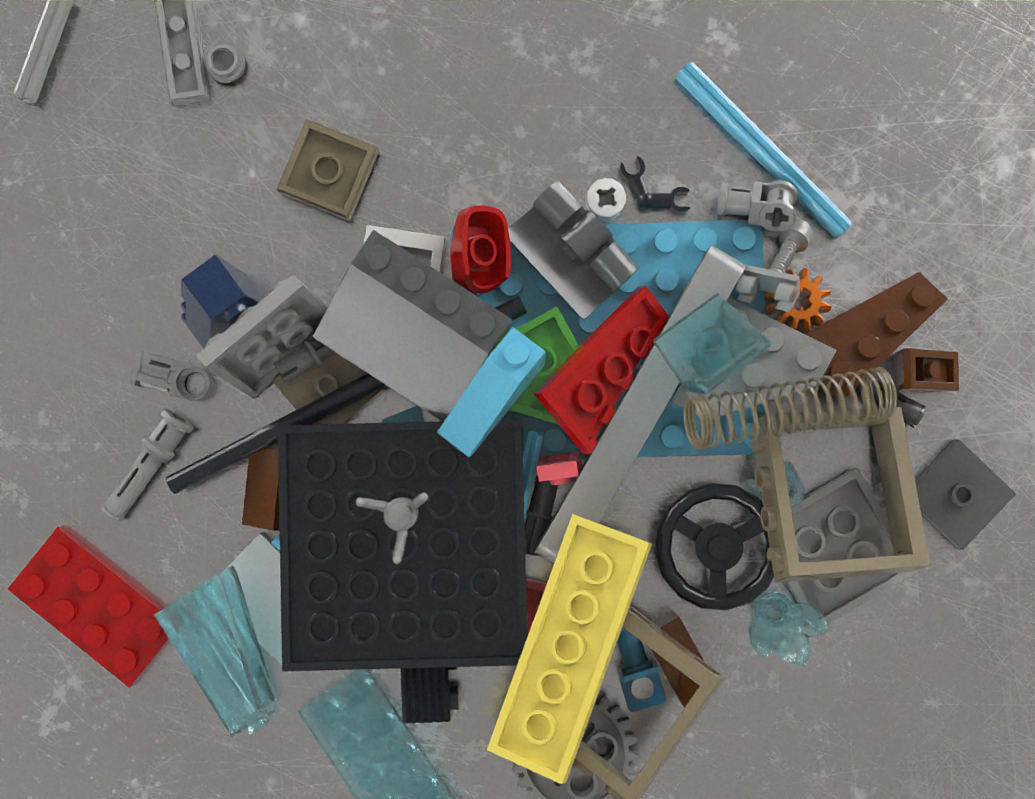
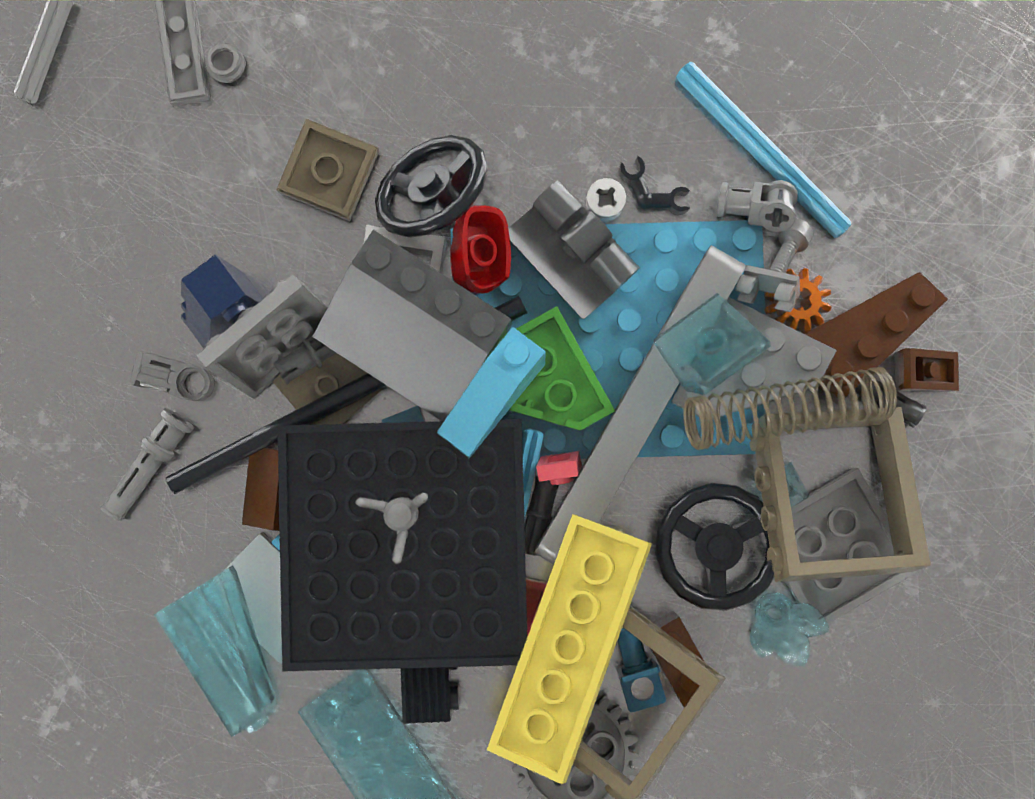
(92, 605): red plate -> none
(440, 190): none -> black piece
(593, 377): red wing -> none
(960, 494): dark grey plate -> none

